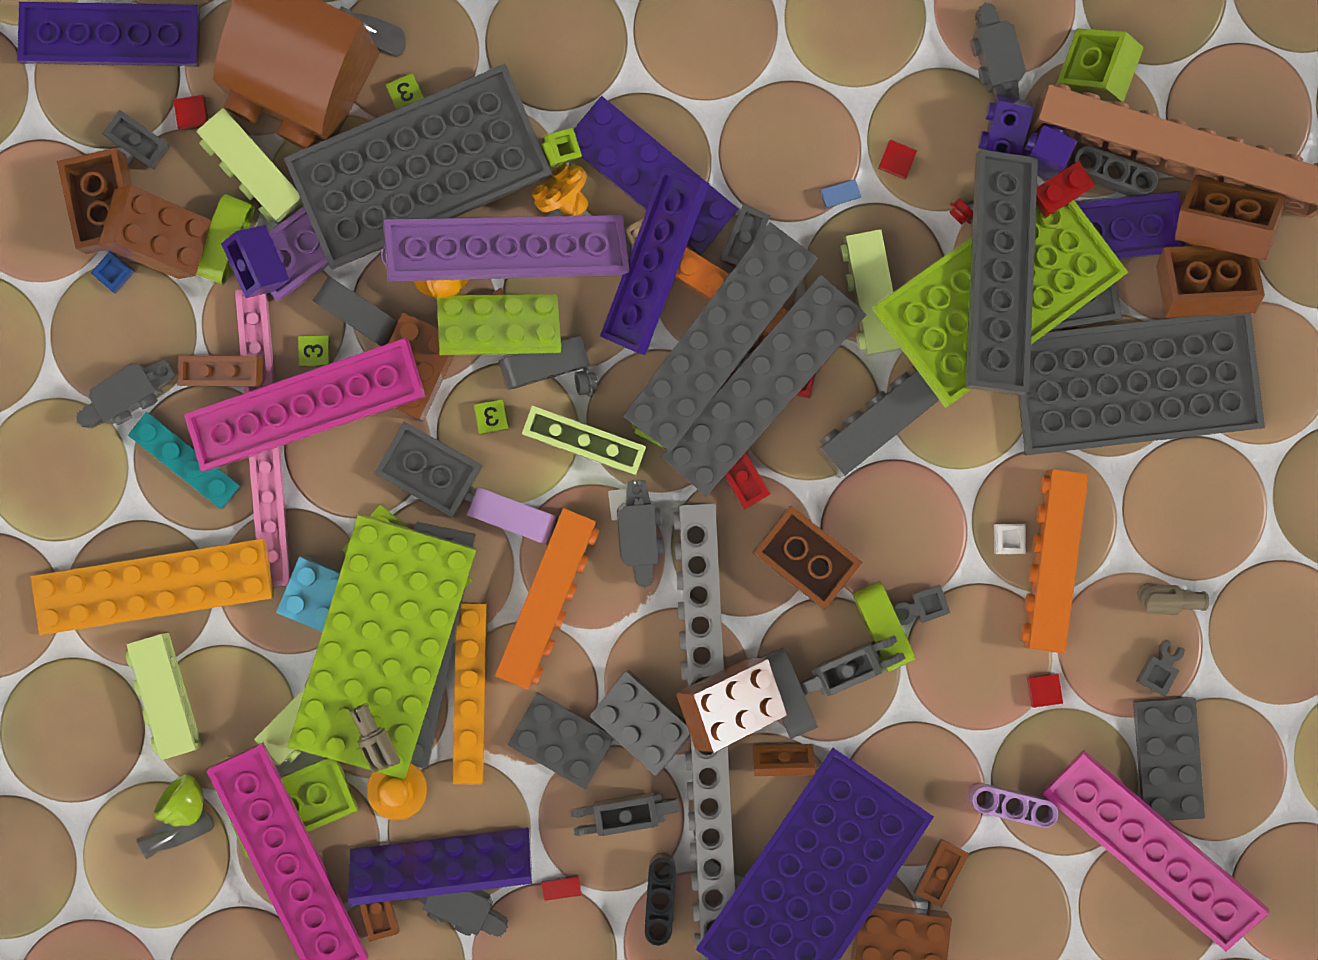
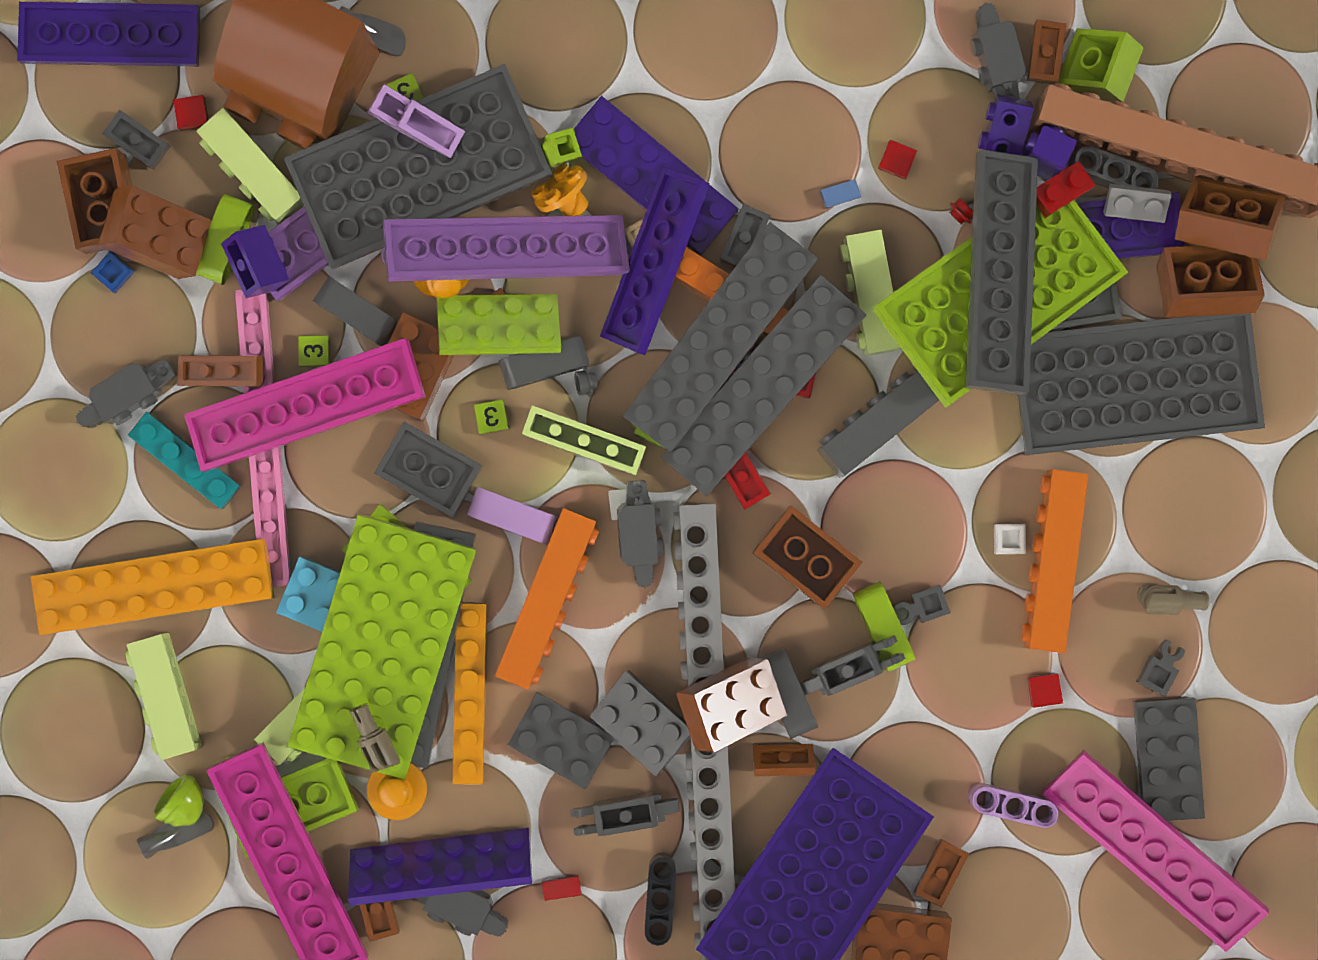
(415, 121): none -> lavender slope
(1046, 51): none -> dark orange plate
(1137, 203): none -> light grey plate

